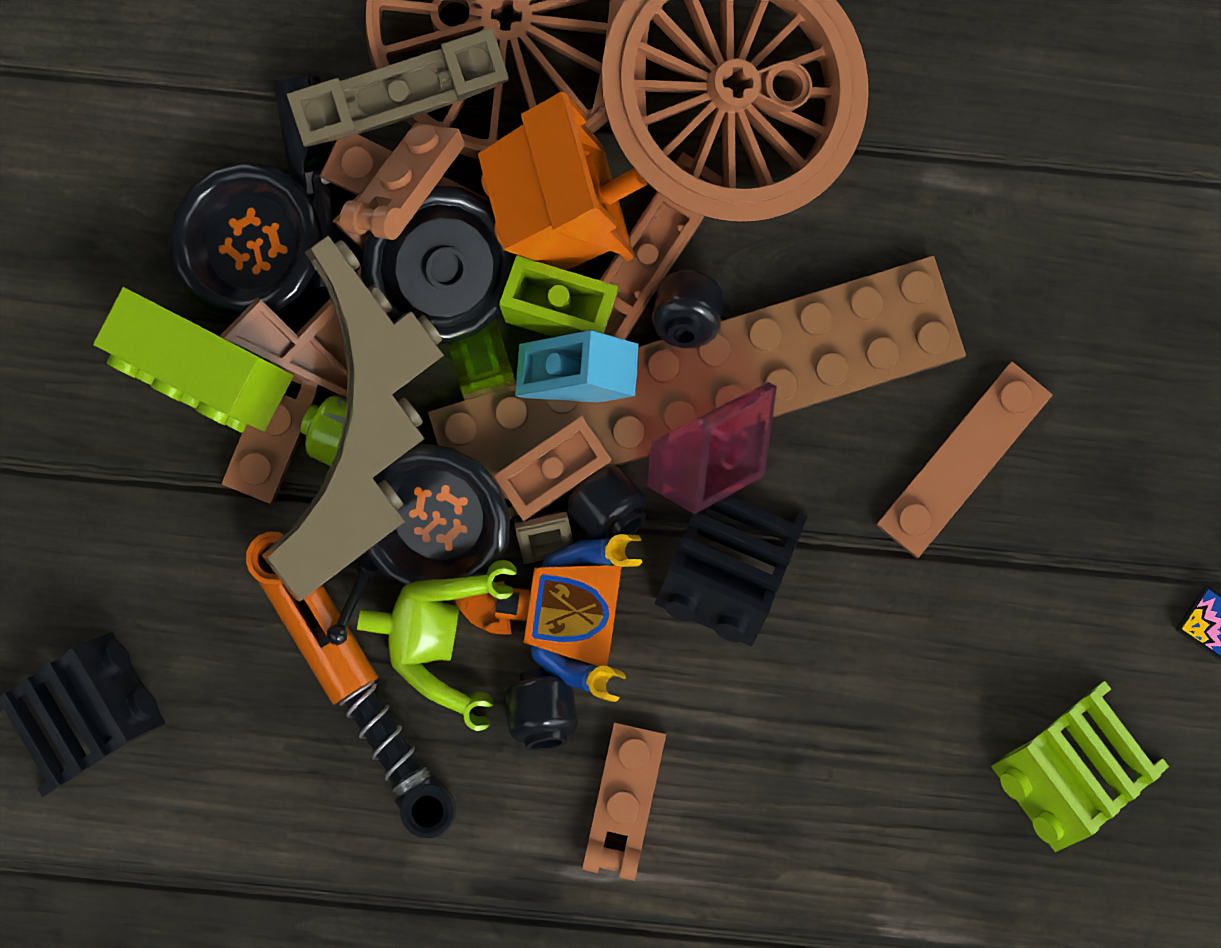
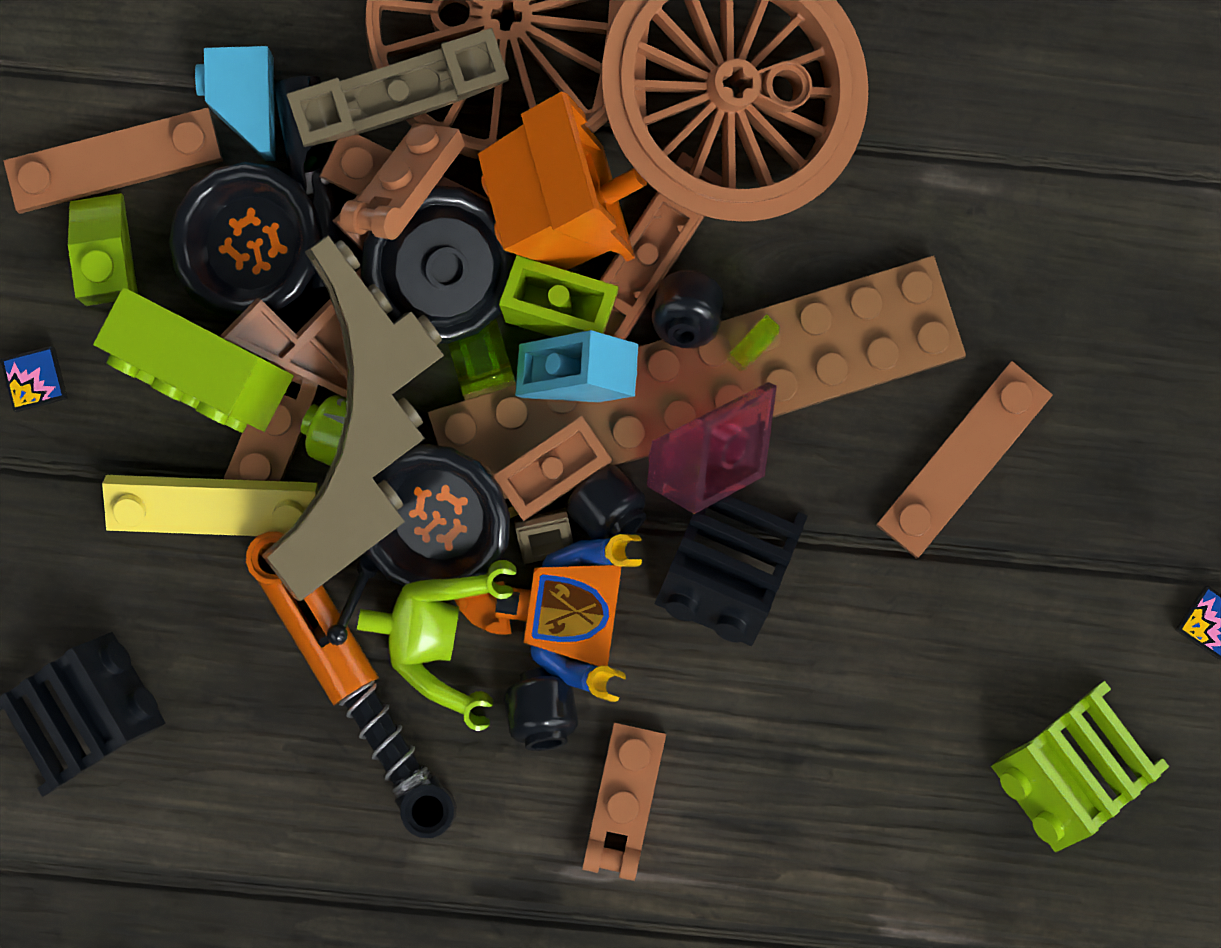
(34, 379): none -> tile
(100, 249): none -> lime slope
(113, 160): none -> nougat plate
(203, 505): none -> light yellow plate
(241, 93): none -> medium azure slope
(754, 343): none -> clear neon green tile

